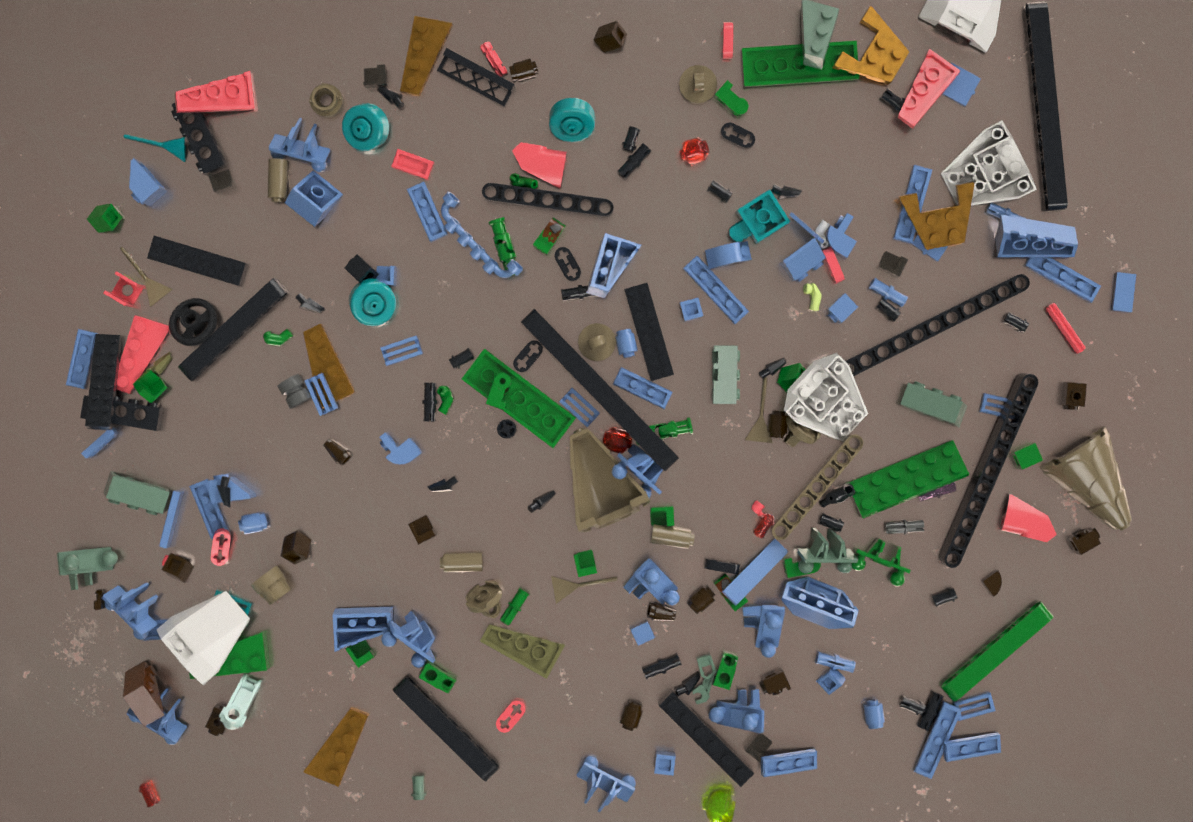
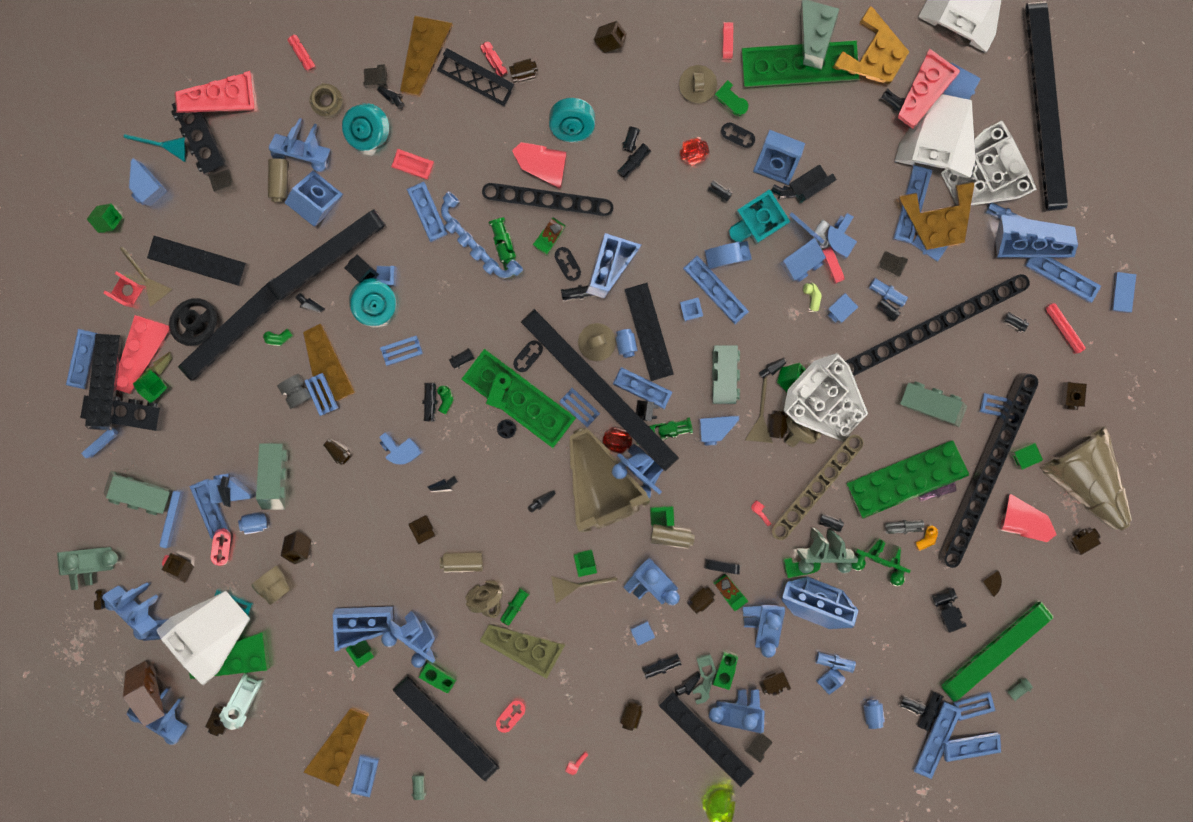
(148, 794): clear red pin -> none
(271, 476): none -> sand green wedge
(300, 52): none -> coral axle
(326, 255): none -> black beam
(365, 776): none -> medium blue tile
(520, 181): green arm -> none
(571, 768): none -> coral hand
(597, 778): medium blue piece -> none
(645, 410): none -> black tile
(660, 612): dark brown cone -> none
(664, 762): medium blue panel -> none
(715, 428): none -> medium blue slope
(754, 572): medium blue tile -> none
(766, 522): clear red pin -> none
(779, 157): none -> medium blue slope
(788, 762): medium blue tile -> none
(811, 183): none -> black panel
(838, 495): black piece -> none
(929, 538): none -> light orange arm
(942, 137): none -> white wedge
(951, 617): none -> black brick
(1020, 689): none -> sand green pin

